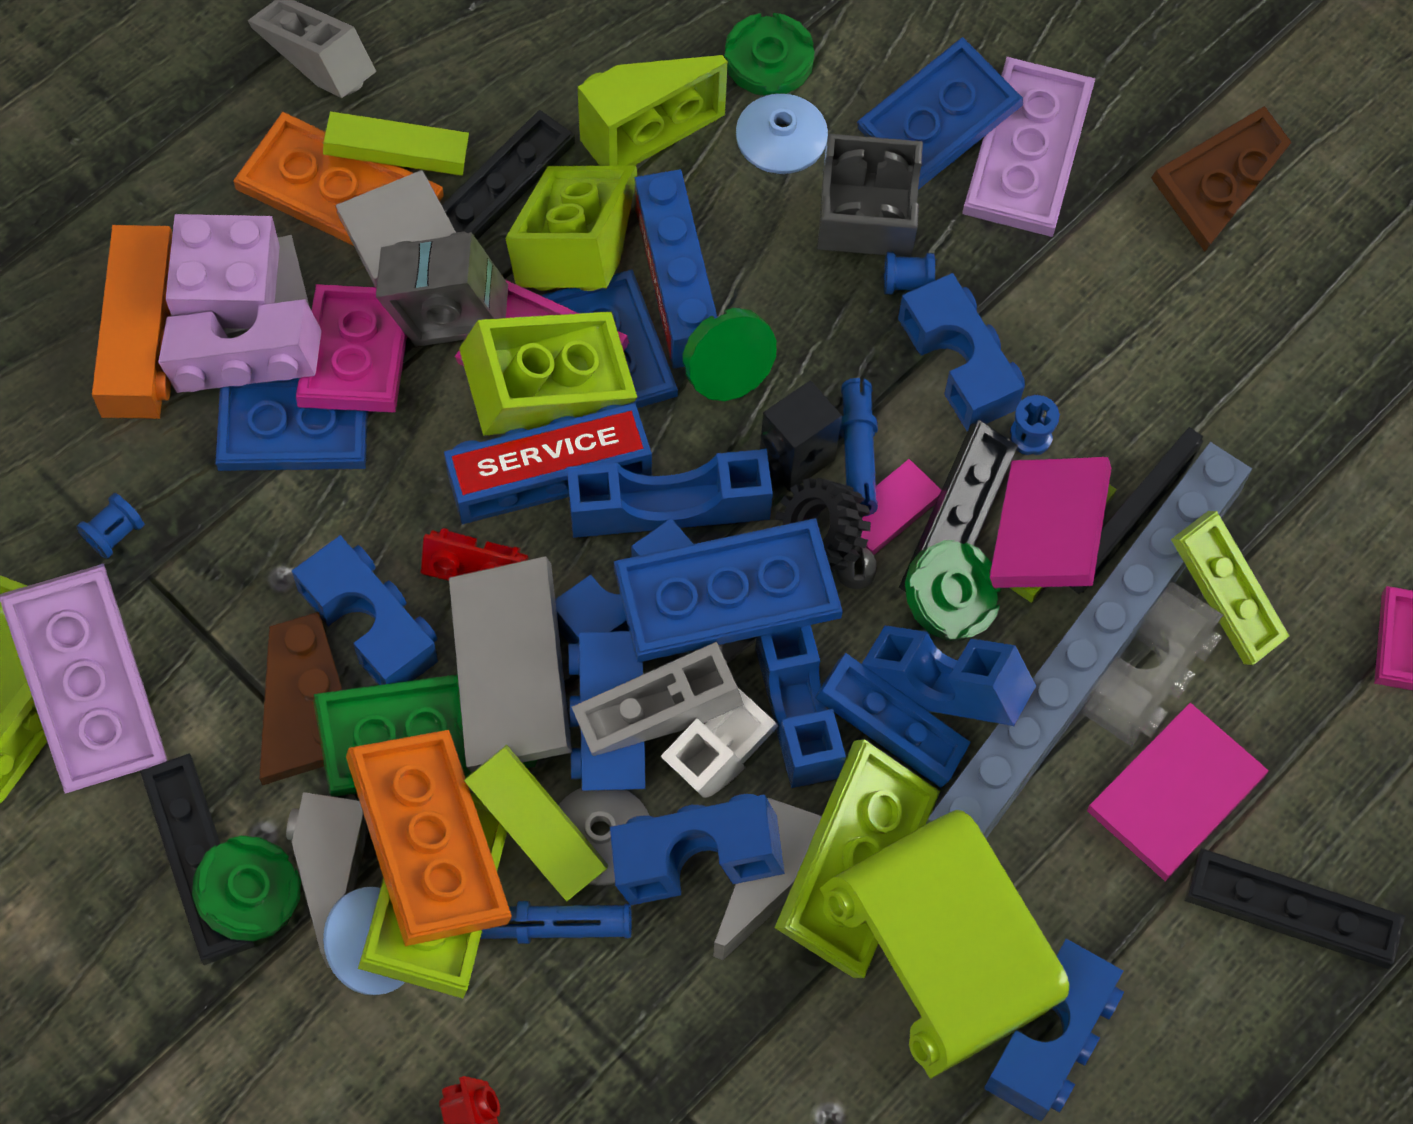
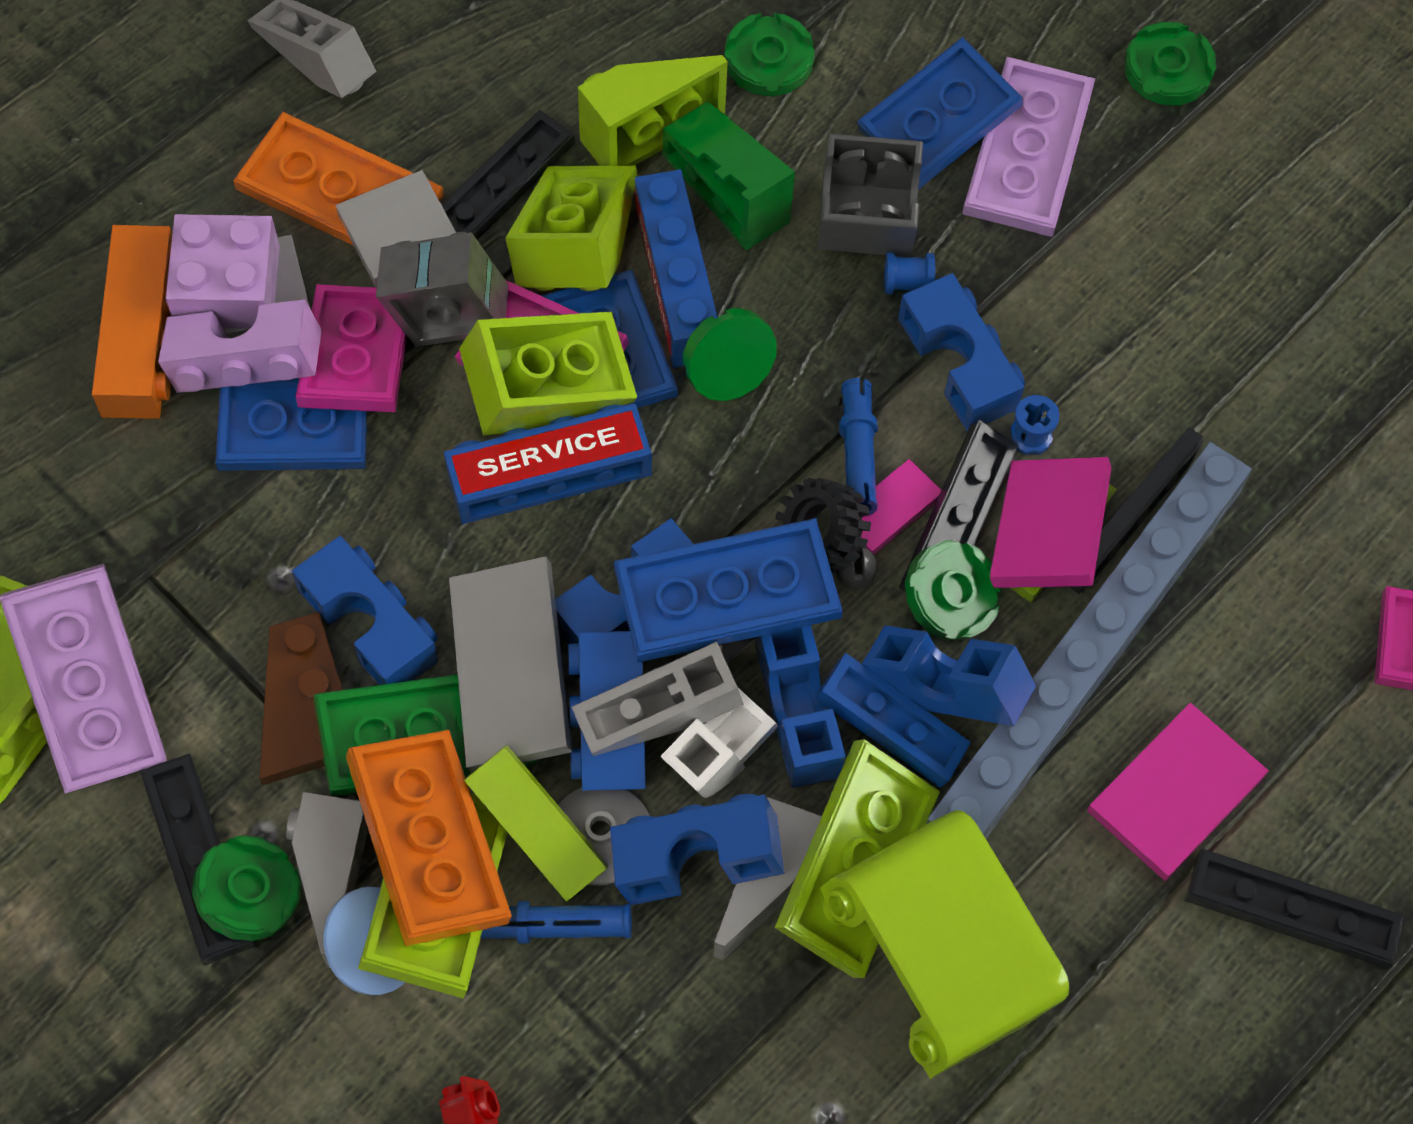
(125, 521): blue bush -> none
(395, 143): lime tile -> none
(454, 554): red hinge -> none
(723, 491): blue arch -> none
(731, 173): none -> green wedge
(781, 148): light blue dish -> none
(800, 435): black brick -> none
(1035, 1072): blue arch -> none
(1130, 698): clear arch -> none
(1169, 63): none -> green tile
(1221, 173): reddish brown wing -> none
(1230, 587): lime tile -> none

